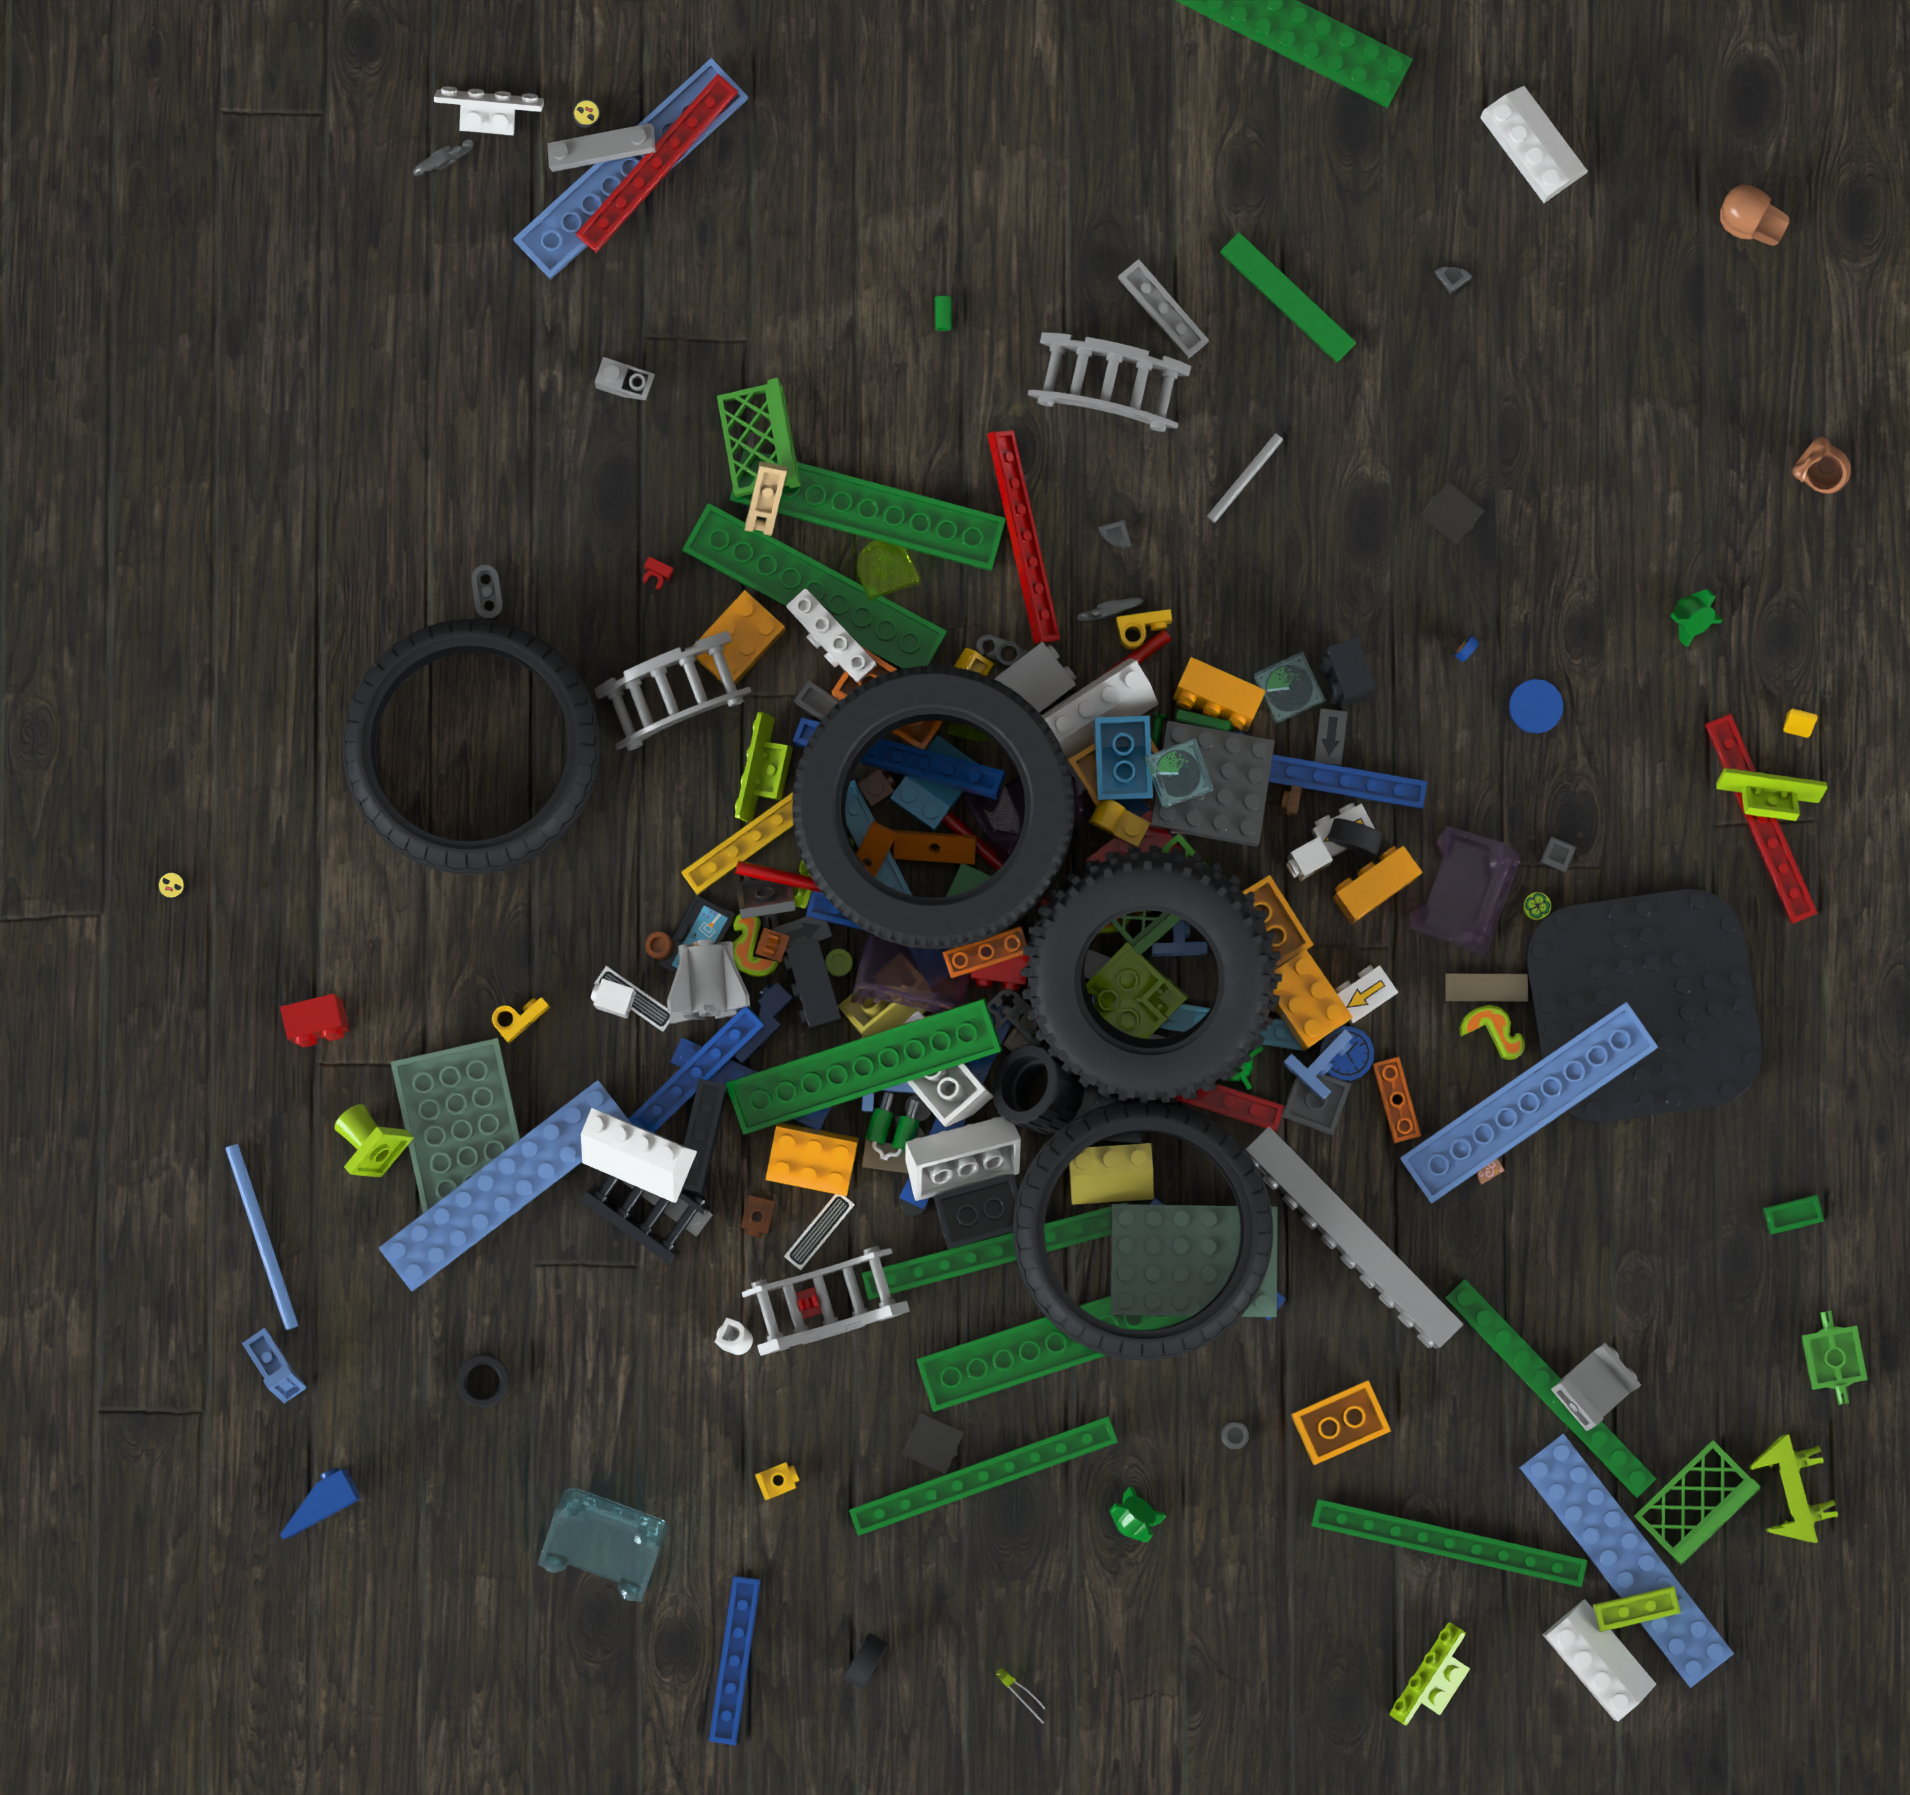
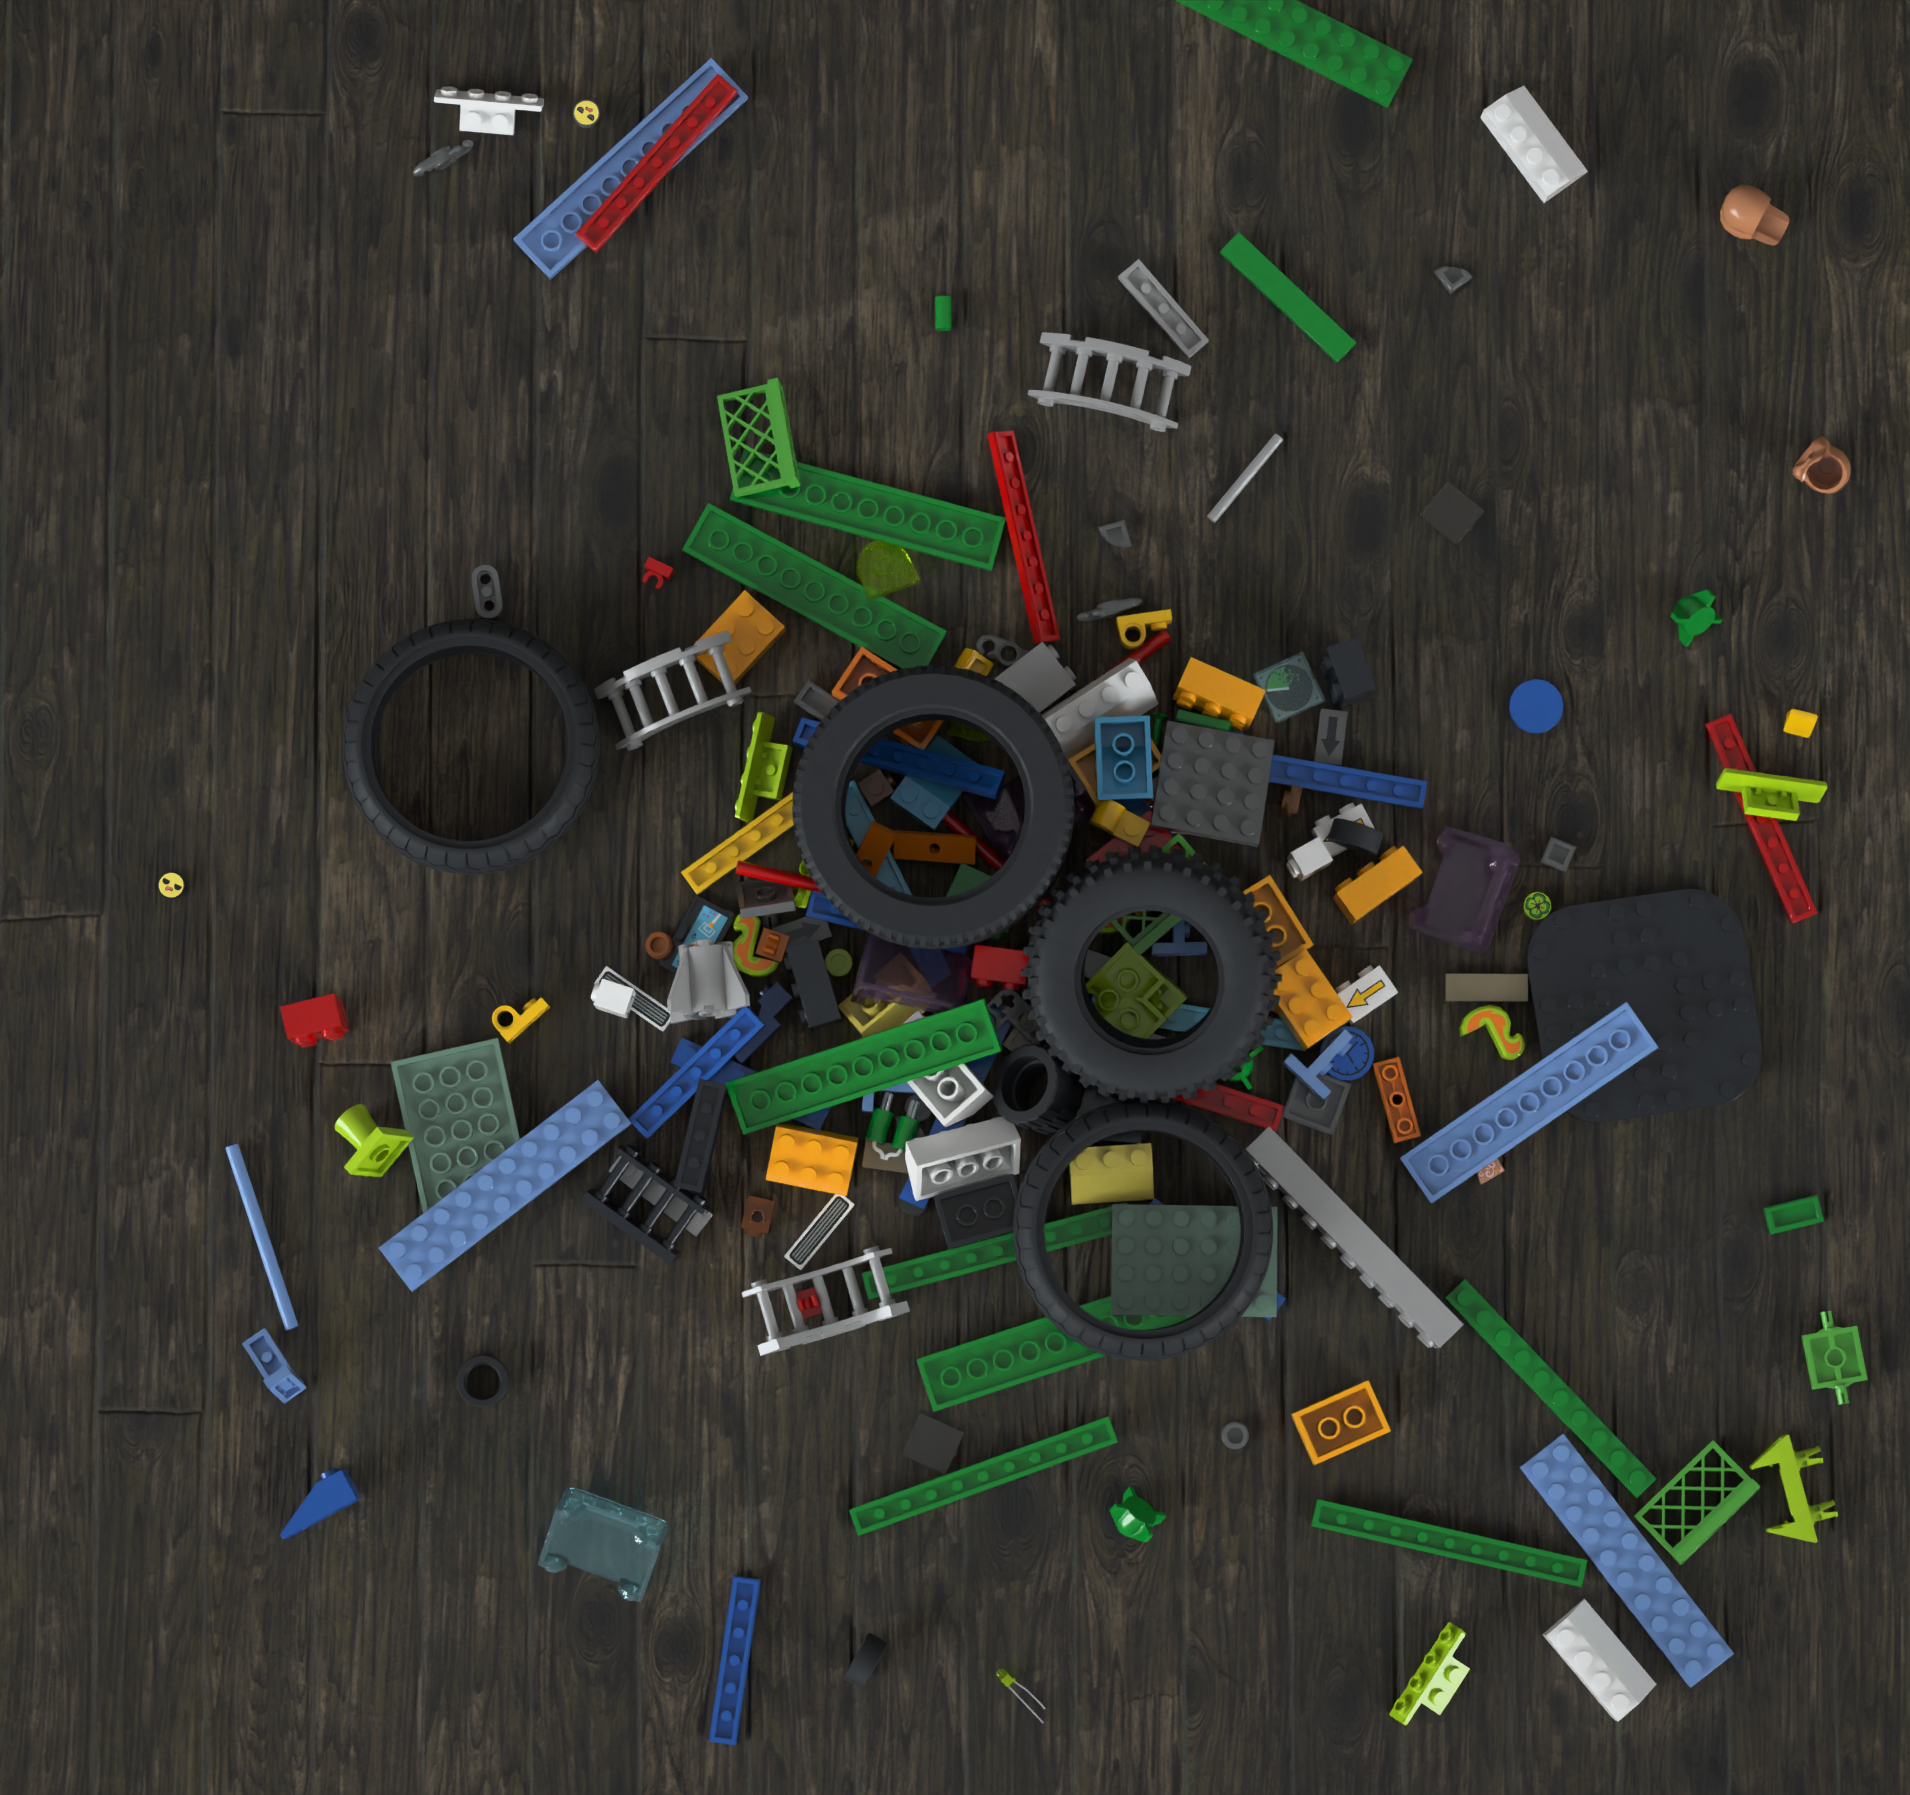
(601, 147): light grey plate -> none
(623, 380): light grey slope -> none
(635, 1155): white slope -> none
(734, 1337): white plate -> none
(766, 497): tan plate -> none
(766, 1483): yellow brick -> none
(830, 635): white bracket -> none
(969, 957): orange tile -> none
(1179, 773): clear light blue tile -> none
(1466, 648): blue tile -> none
(1596, 1386): light grey panel -> none
(1636, 1608): lime tile -> none

